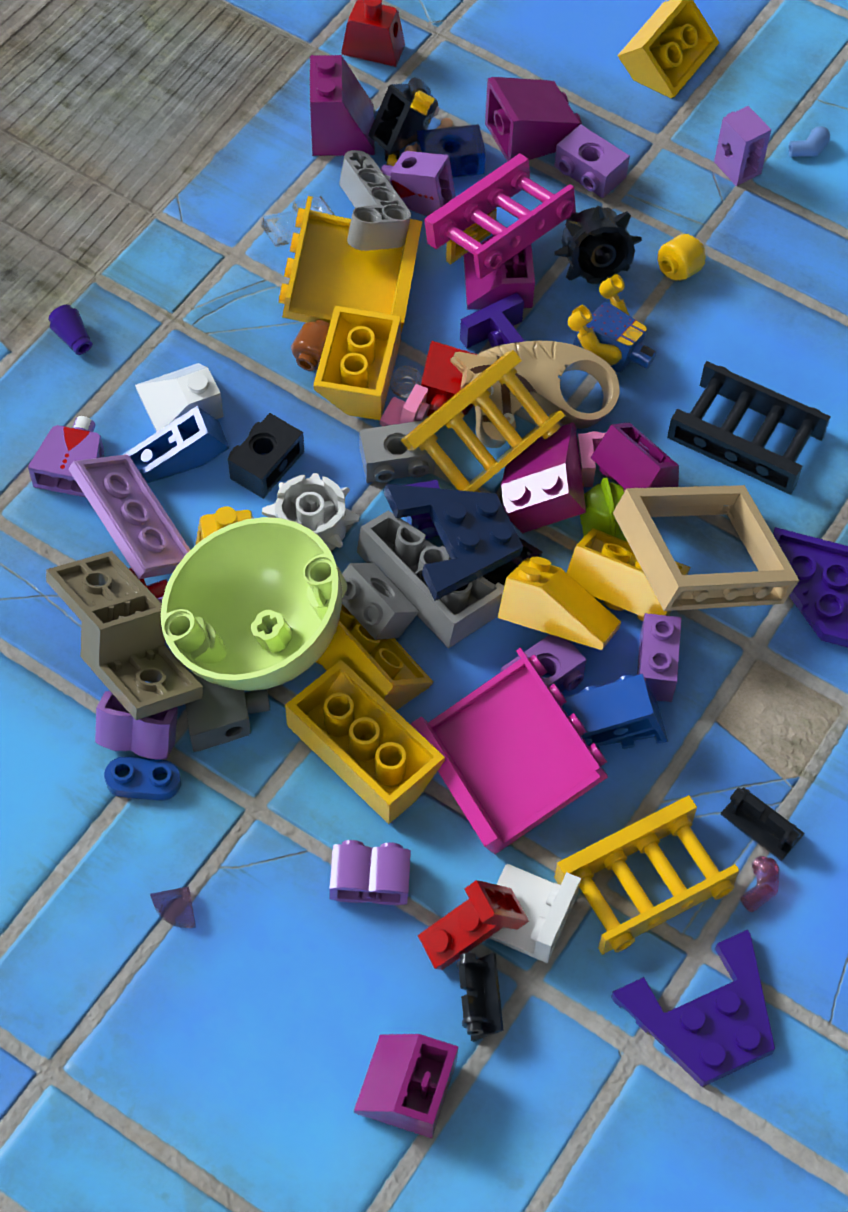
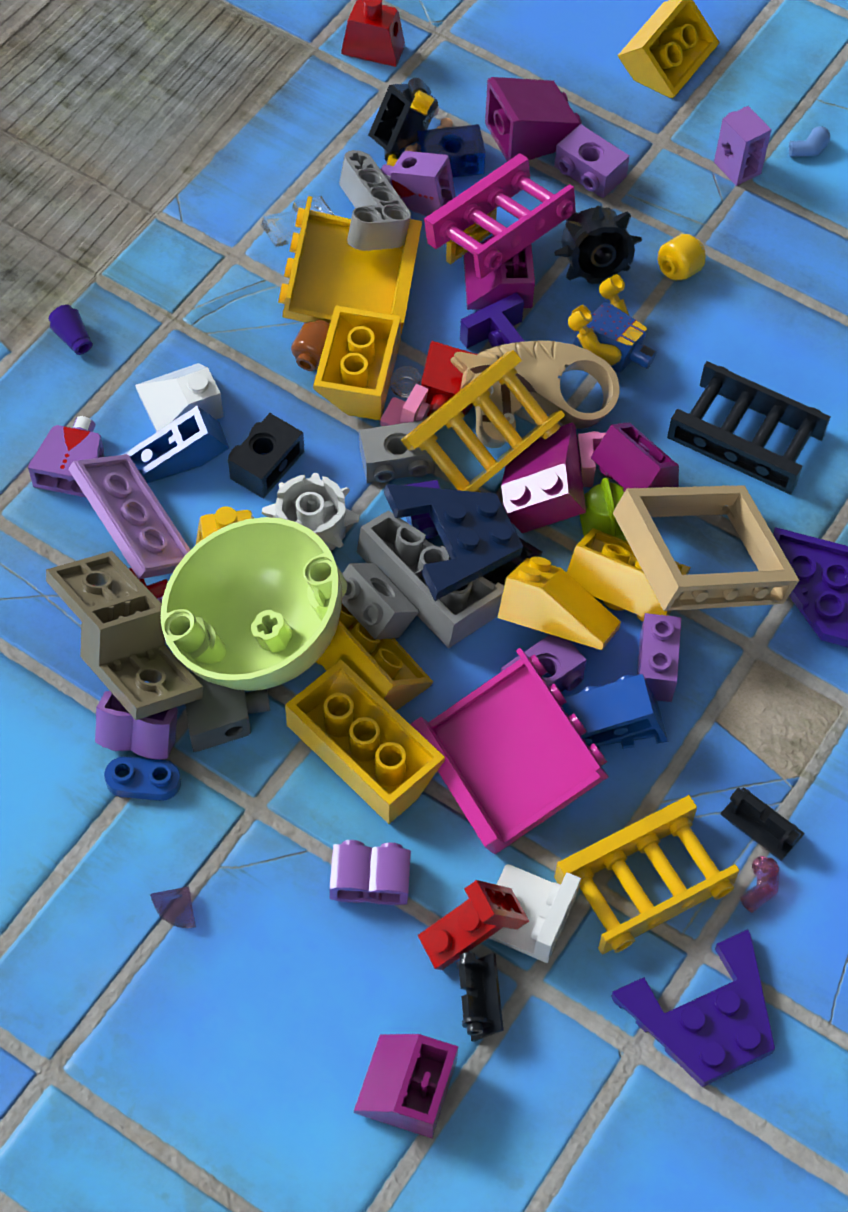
(338, 108): magenta slope -> none

